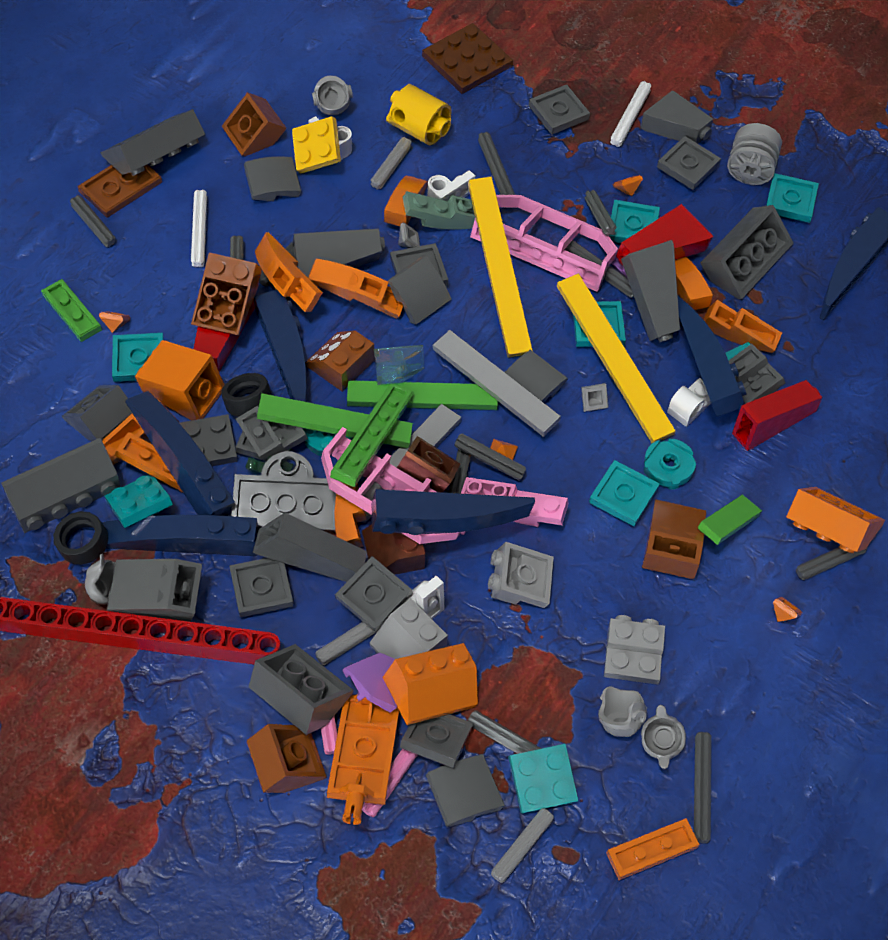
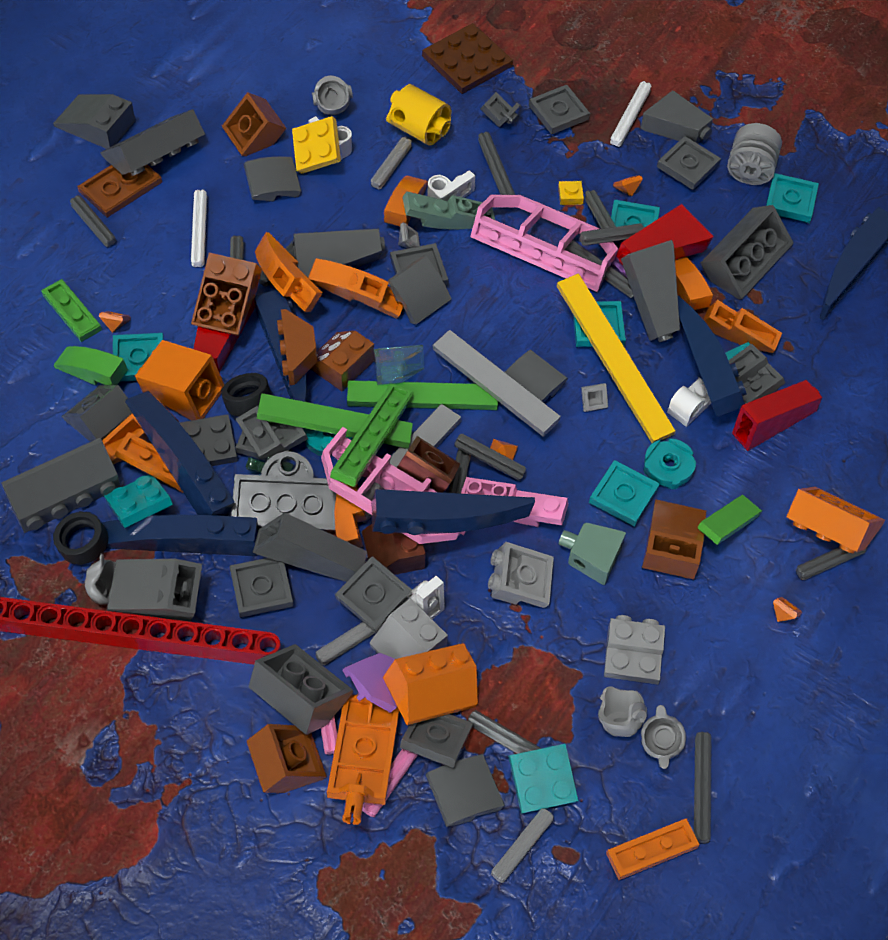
(91, 365): none -> bright green slope
(97, 118): none -> dark grey slope
(297, 345): none -> dark orange slope
(499, 110): none -> dark grey bracket
(499, 267): yellow tile -> none
(570, 192): none -> yellow plate
(593, 550): none -> sand green torso
(609, 234): none -> dark grey axle

